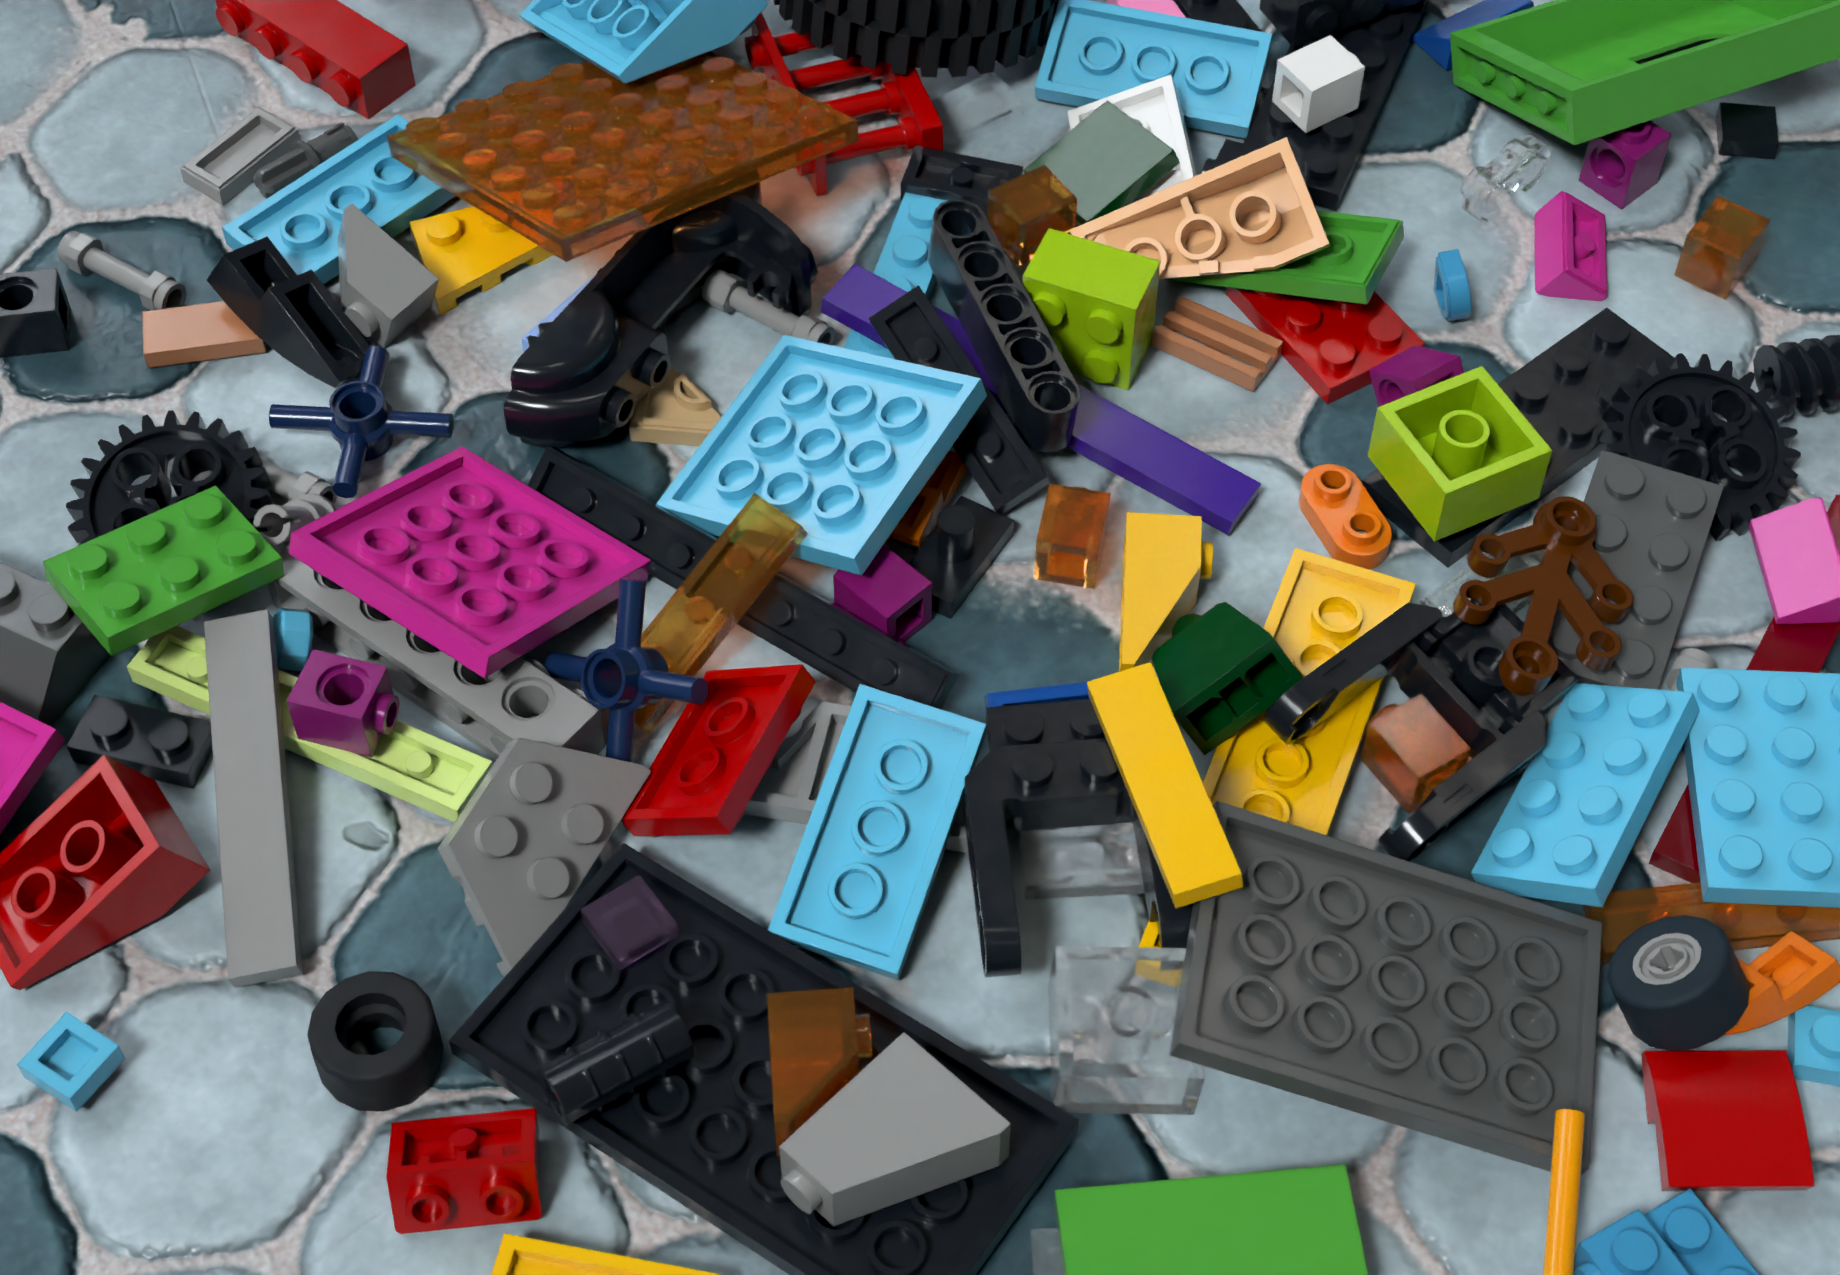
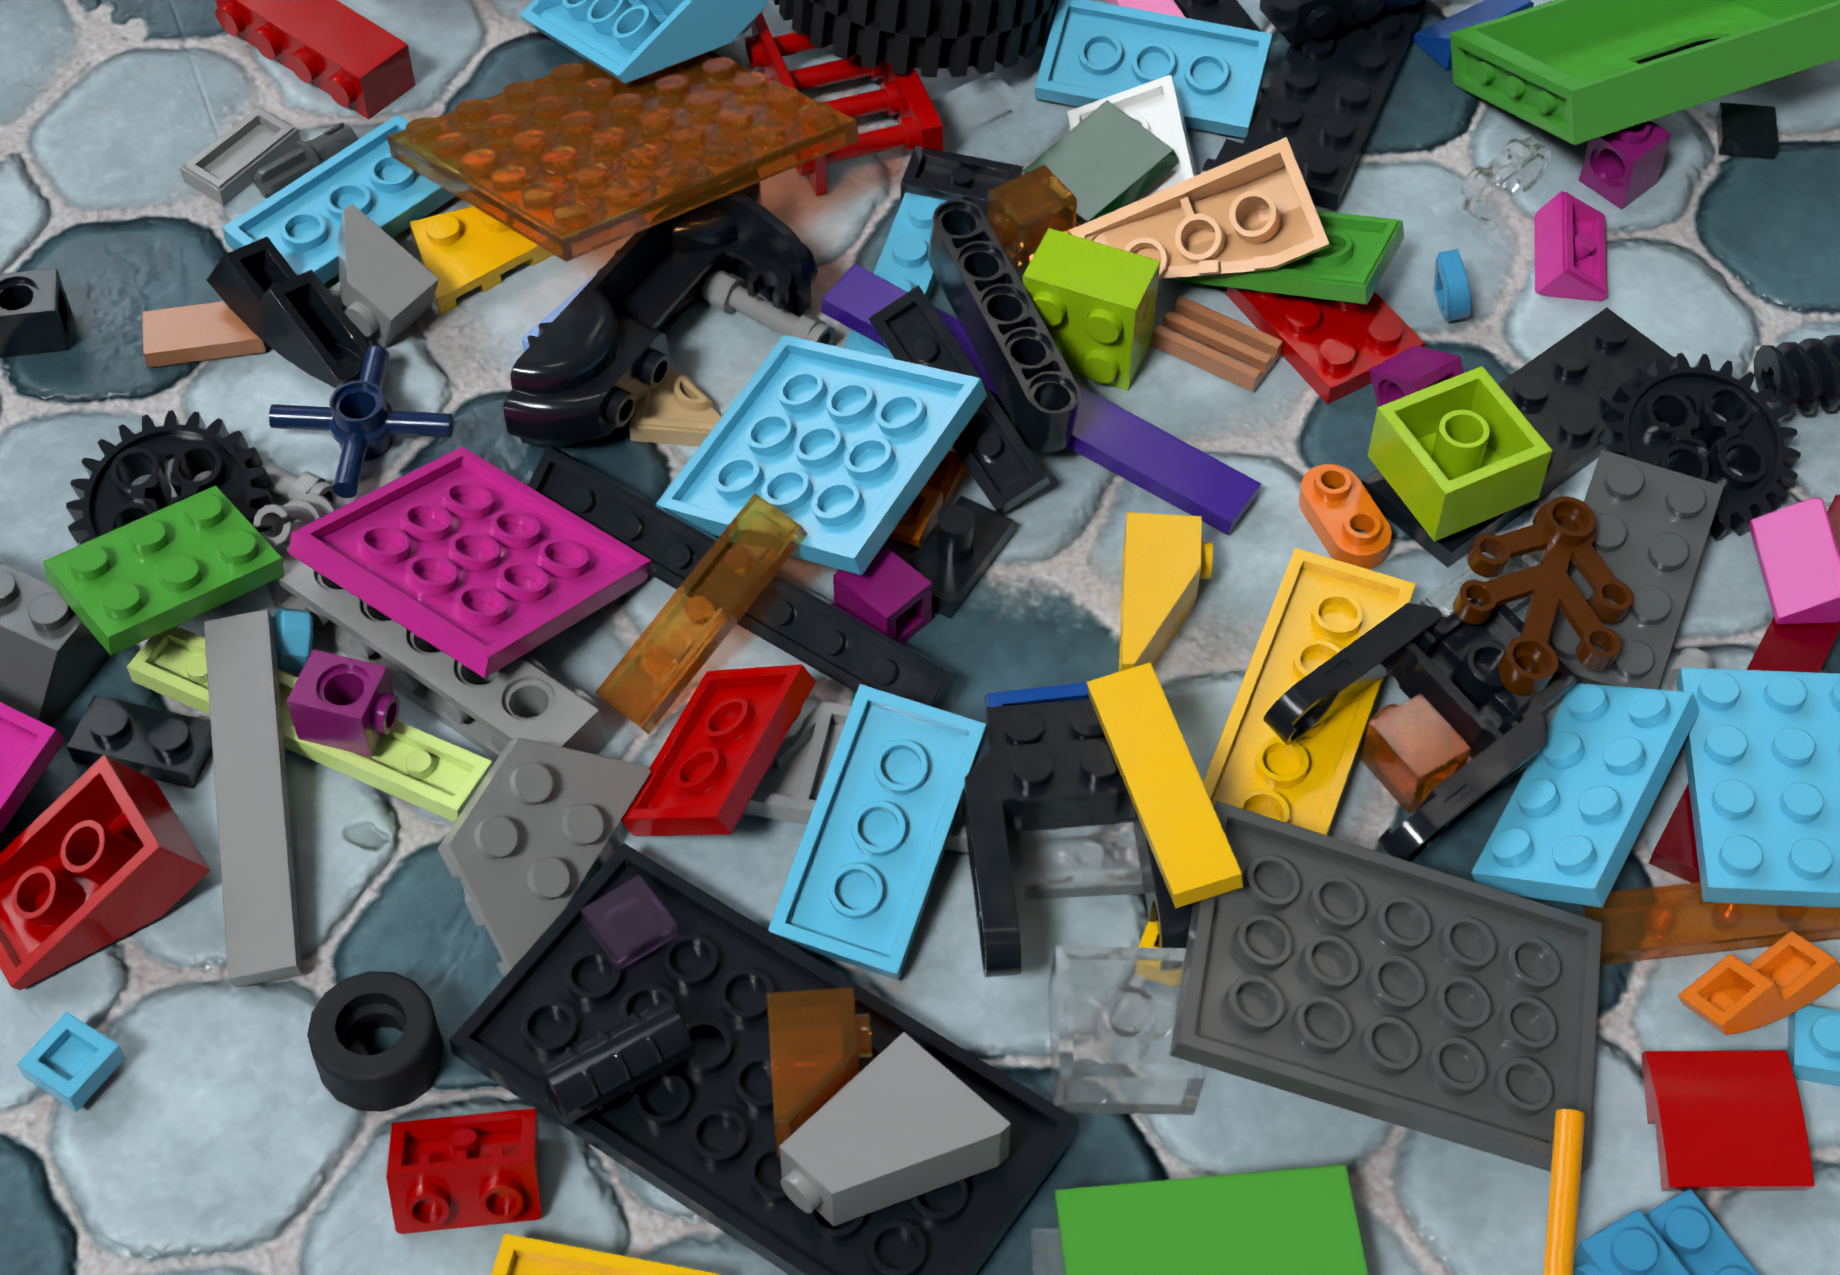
(86, 255): light grey bar -> none
(626, 674): dark blue bar -> none
(1071, 536): clear orange brick -> none
(1221, 673): dark green torso -> none
(1318, 83): white brick -> none
(1678, 983): black wheel -> none
(1721, 247): clear orange brick -> none

